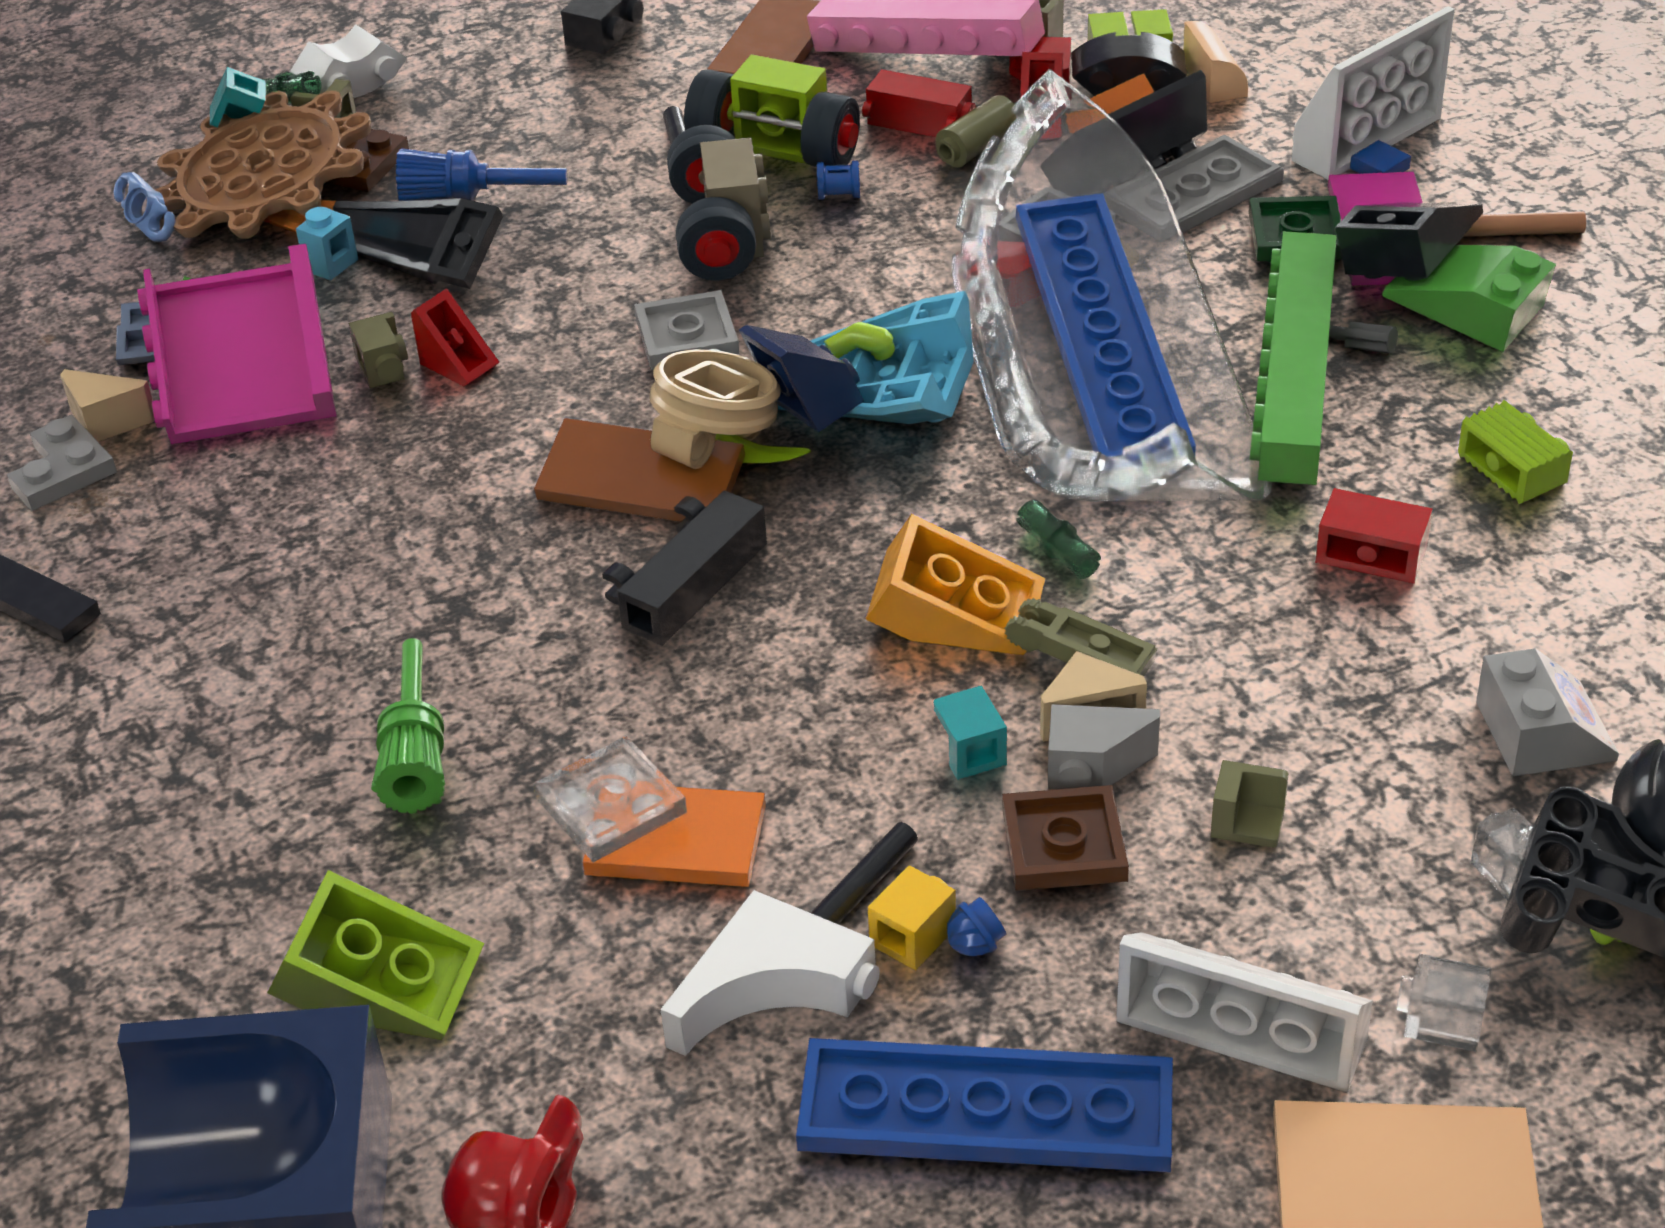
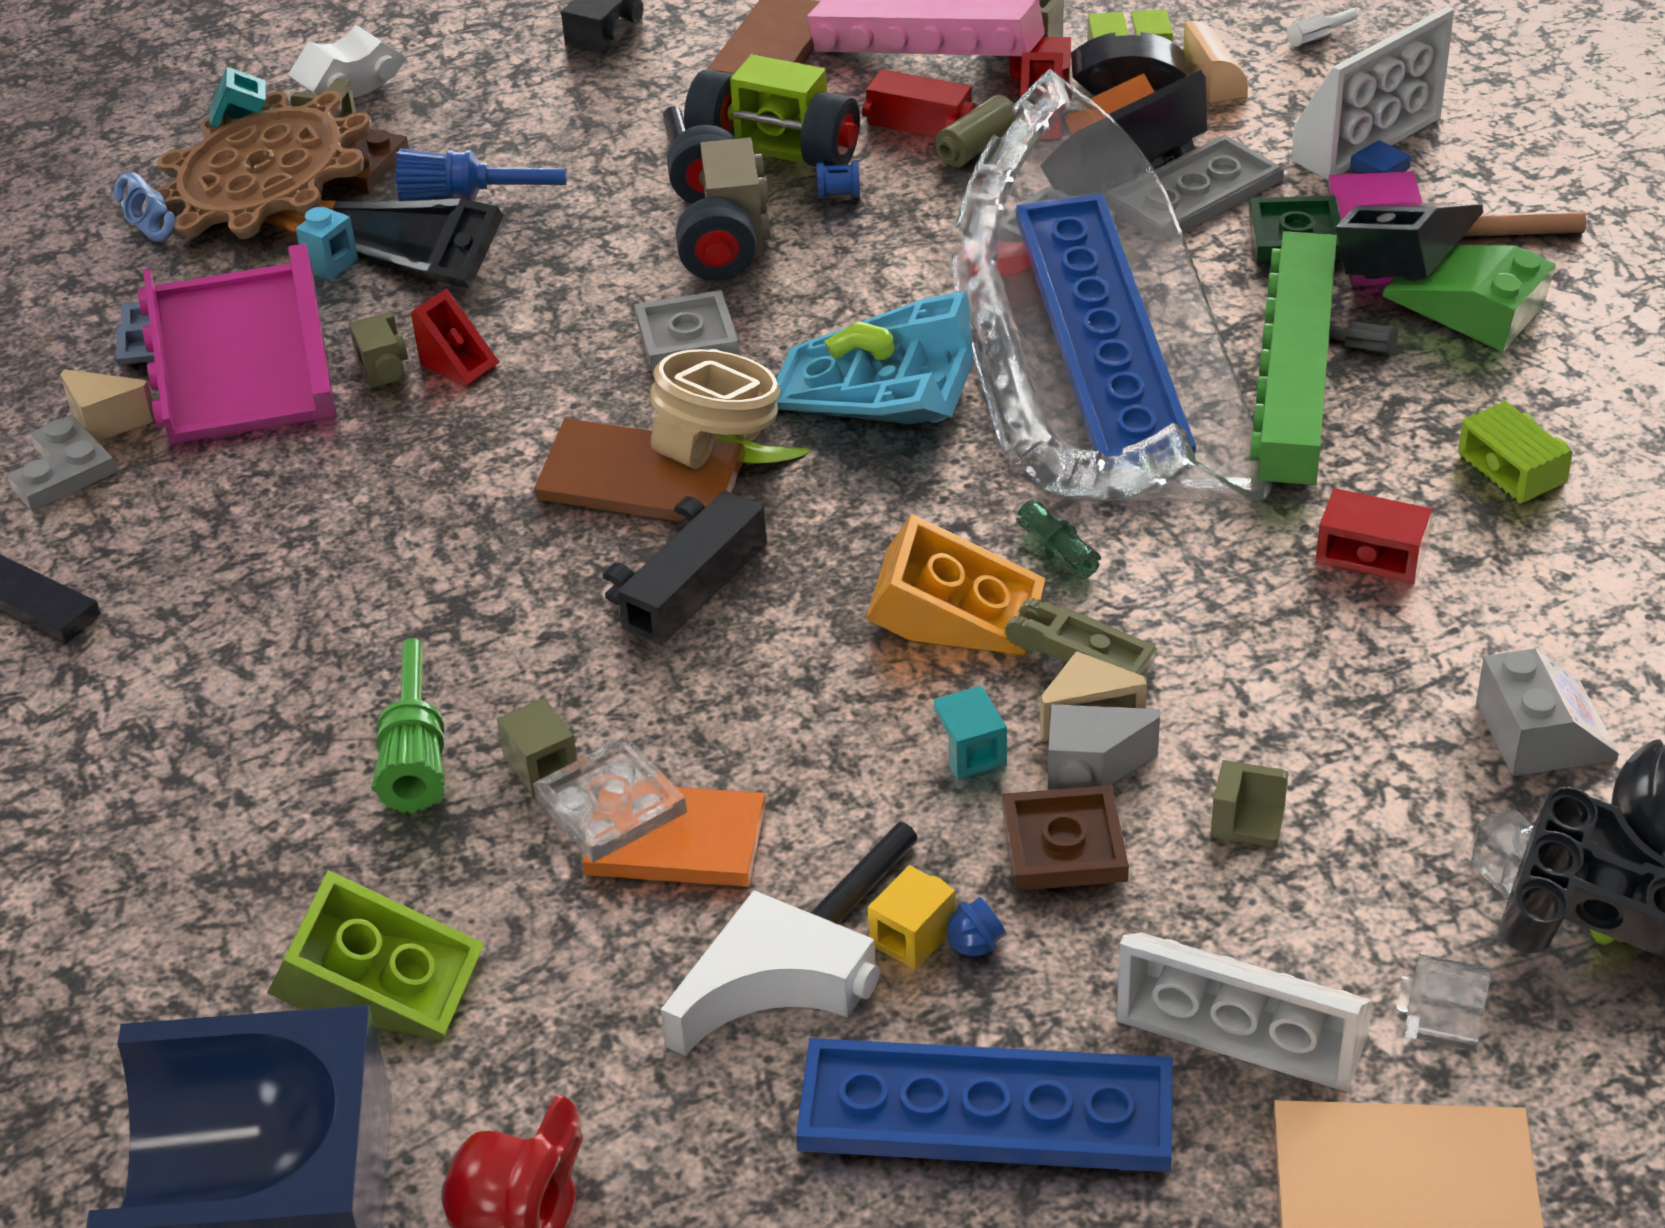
(291, 83): clear green pin -> none
(536, 742): none -> olive brick
(811, 379): dark blue slope -> none
(1317, 27): none -> white axle

